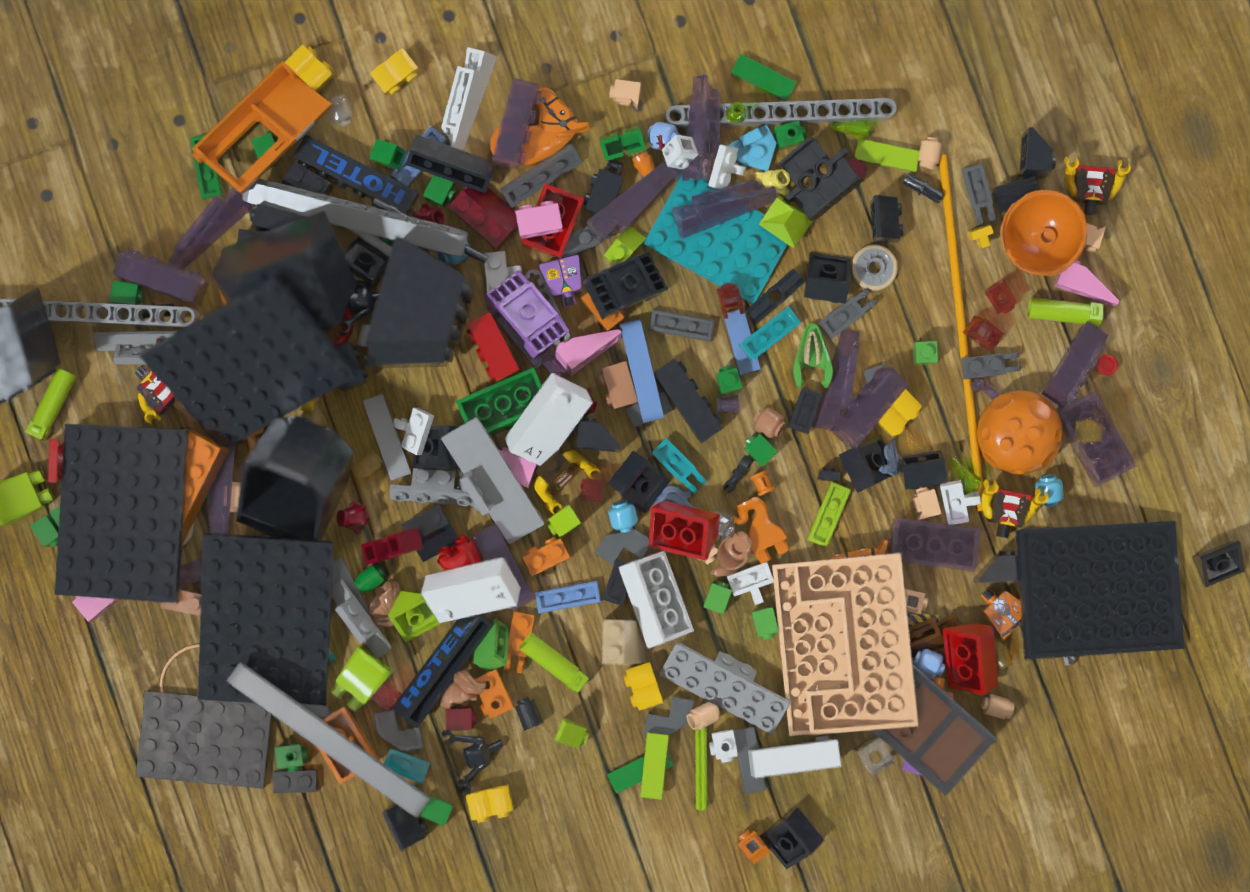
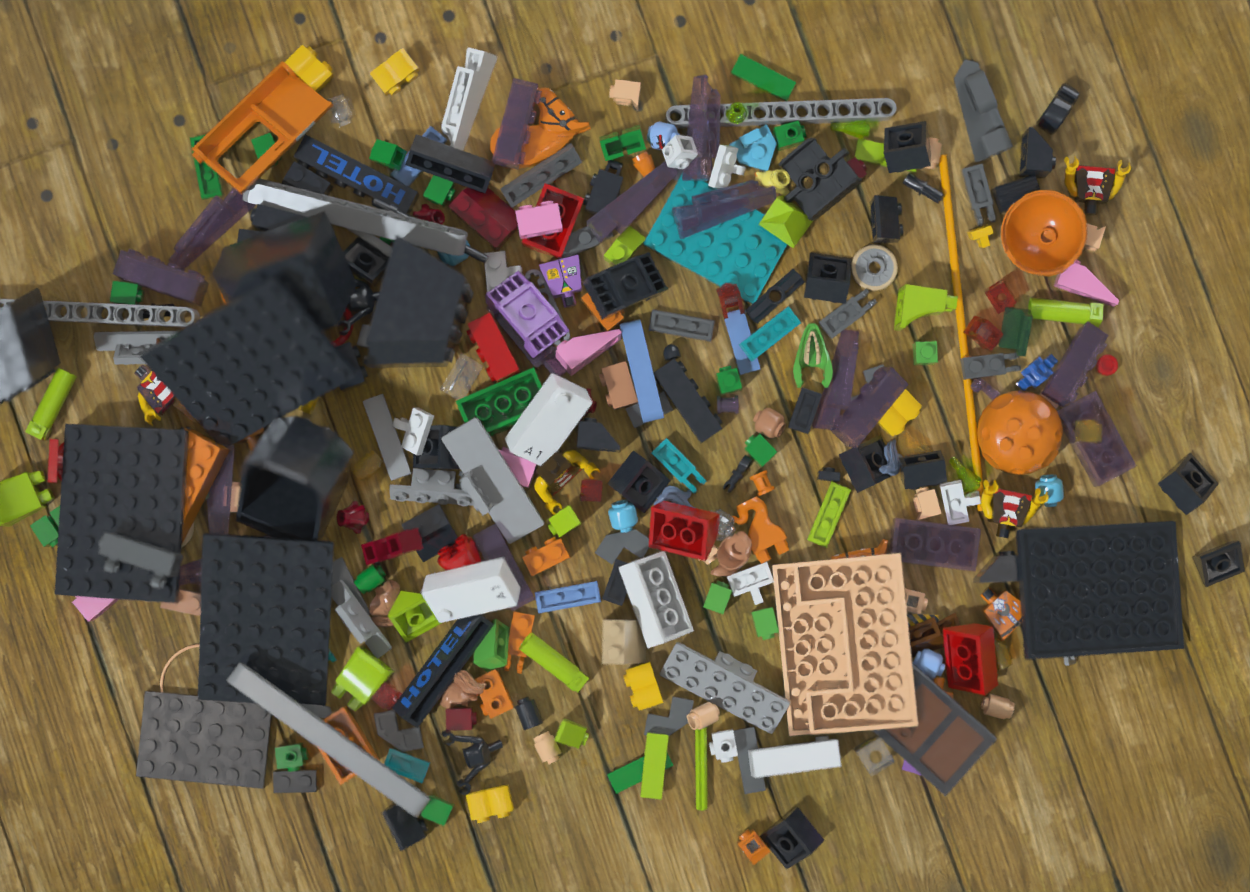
(141, 554): none -> dark grey brick
(461, 377): none -> clear slope
(547, 747): none -> light nougat brick
(670, 352): none -> black hinge
(907, 147): none -> black slope
(919, 302): none -> lime hips
(980, 112): none -> dark grey panel
(1016, 329): none -> clear green panel
(1037, 372): none -> blue gear
(1058, 109): none -> black animal
(1188, 484): none -> black slope

